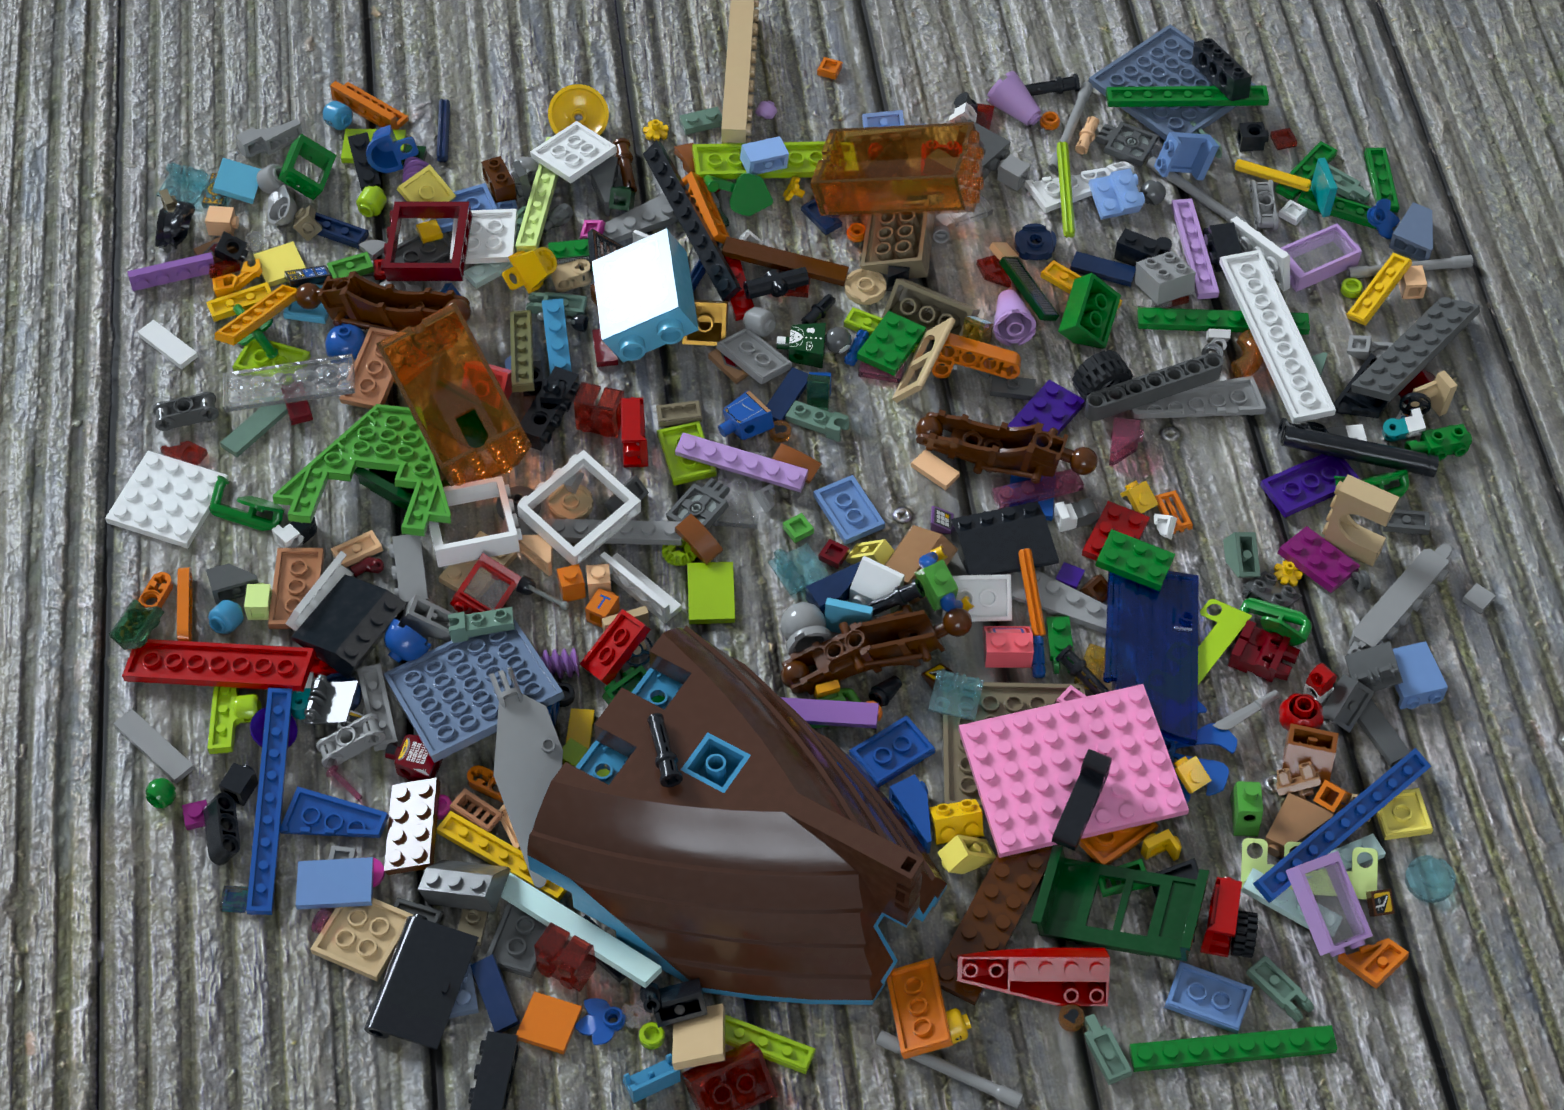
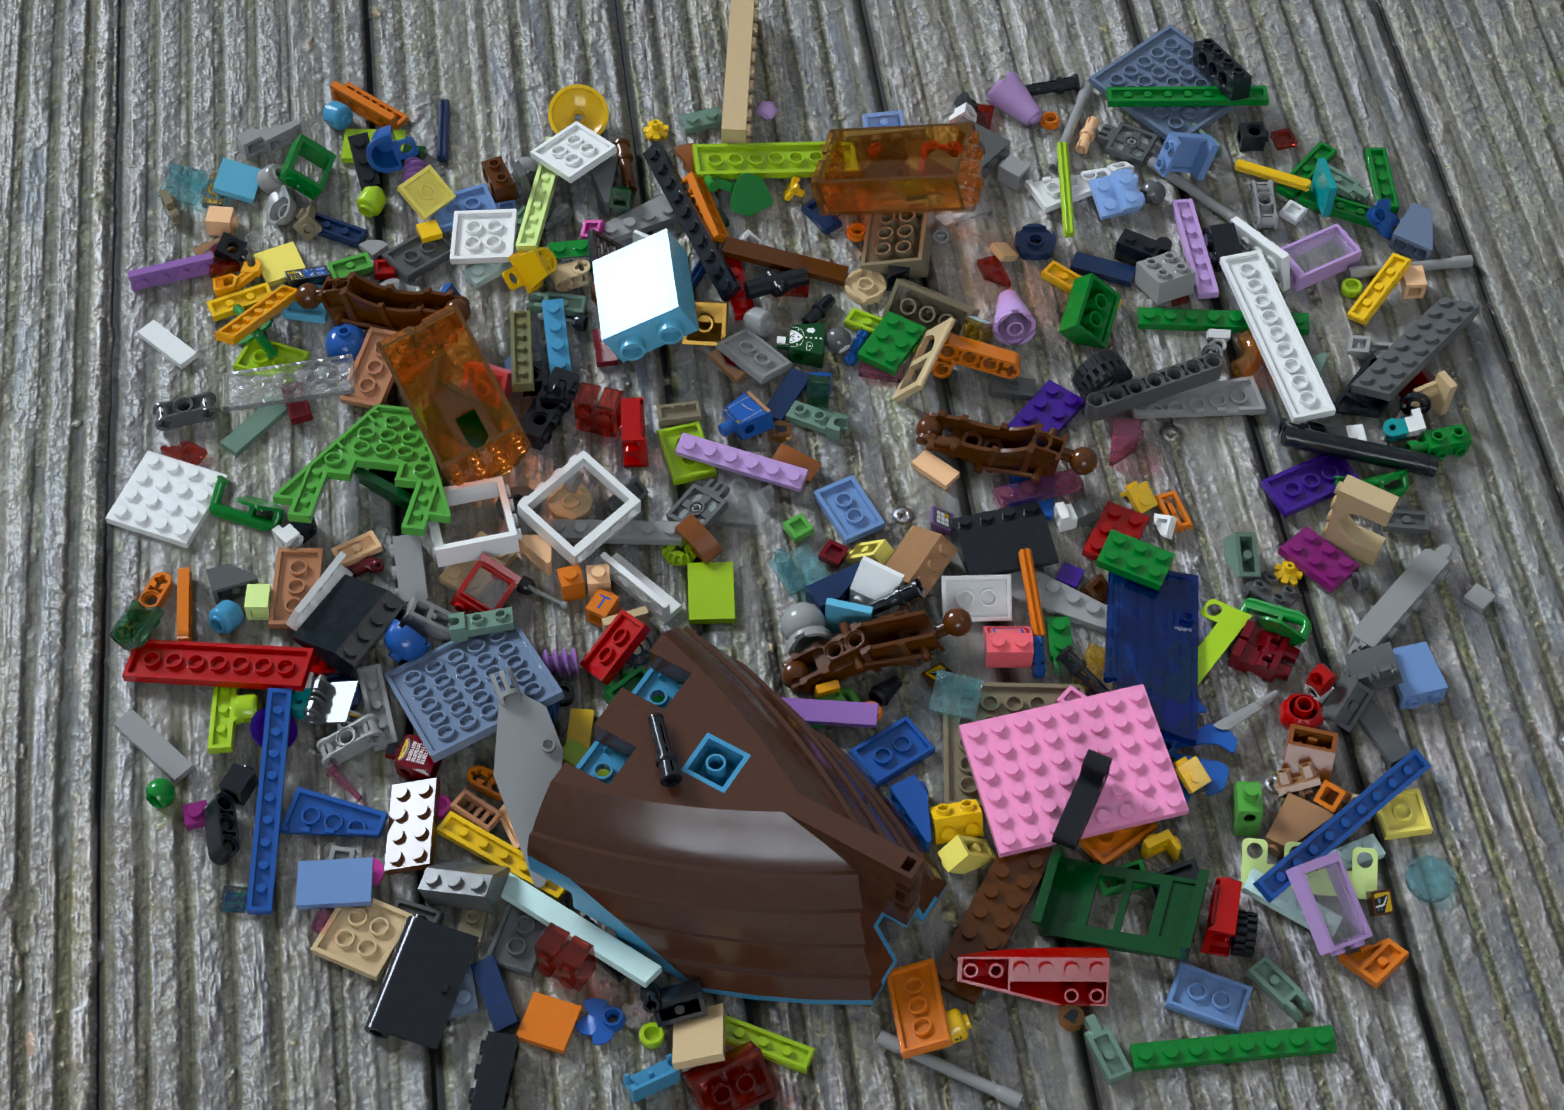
(173, 226): black piece -> none
(428, 271): dark red window -> none
(764, 156): light blue brick -> none
(829, 68): orange tile -> none
(939, 583): bright green torso -> none
(1029, 289): tile -> none

